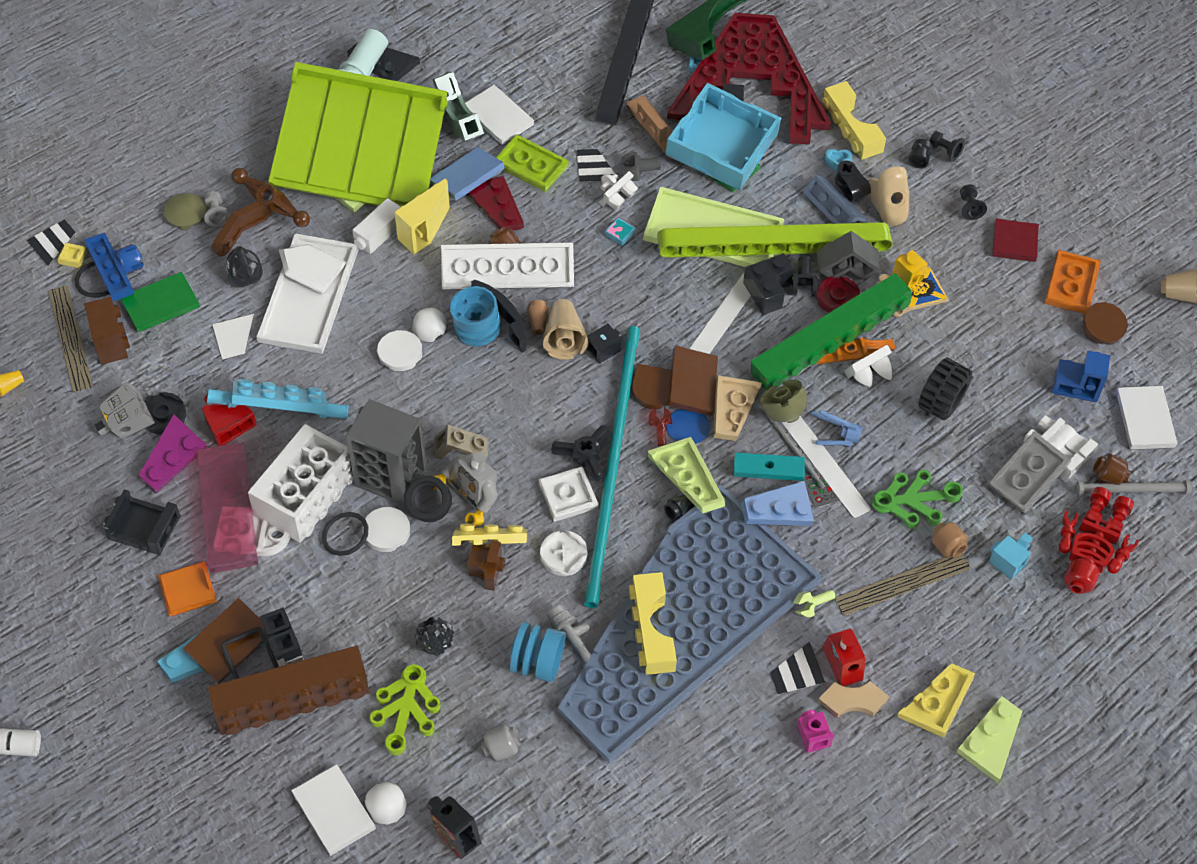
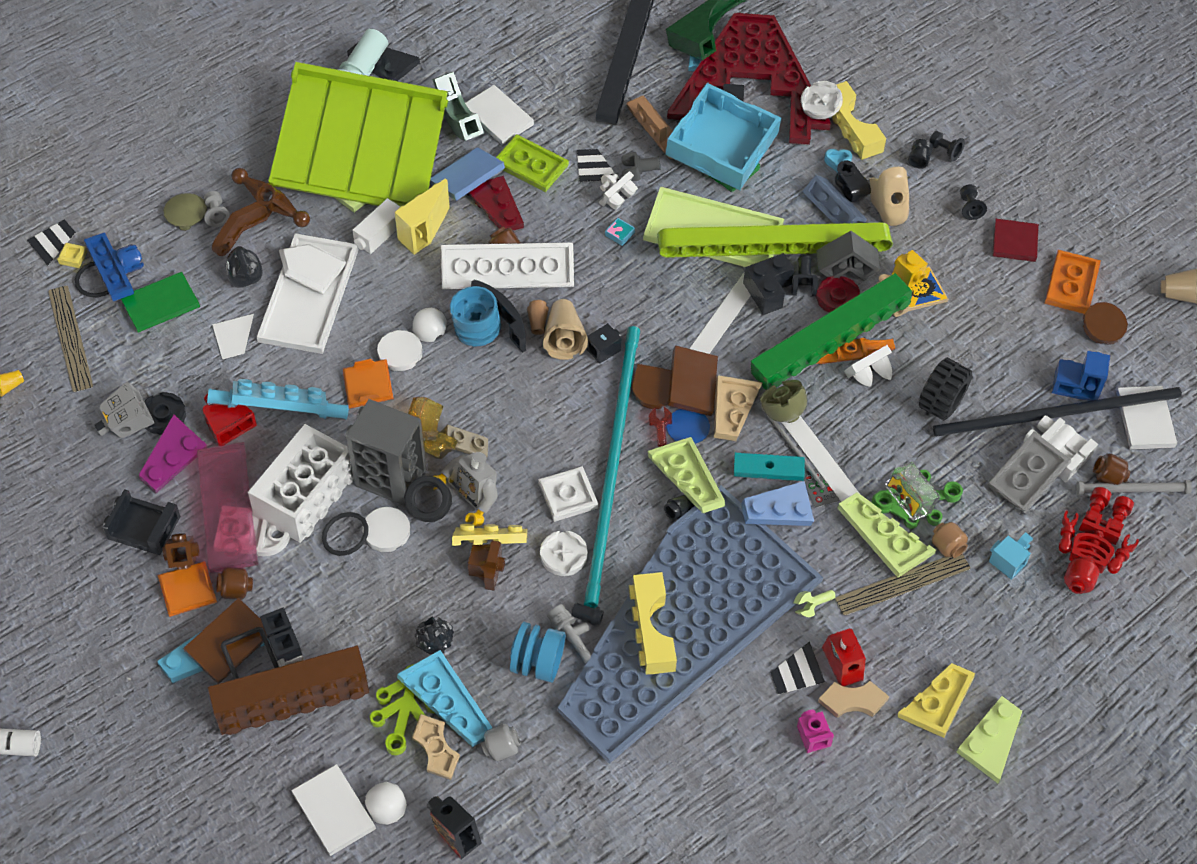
(106, 330): reddish brown slope -> none
(179, 559): none -> reddish brown brick
(234, 583): none -> reddish brown head
(367, 381): none -> orange piece
(430, 413): none -> clear yellow arch
(441, 757): none -> tan tile
(445, 694): none -> medium azure wing
(585, 451): black bush -> none
(587, 613): none -> black pin
(821, 100): none -> white tile
(850, 431): medium blue plant -> none
(891, 542): none -> yellowish green wing
(912, 491): none -> clear brick
(1057, 411): none -> black piece

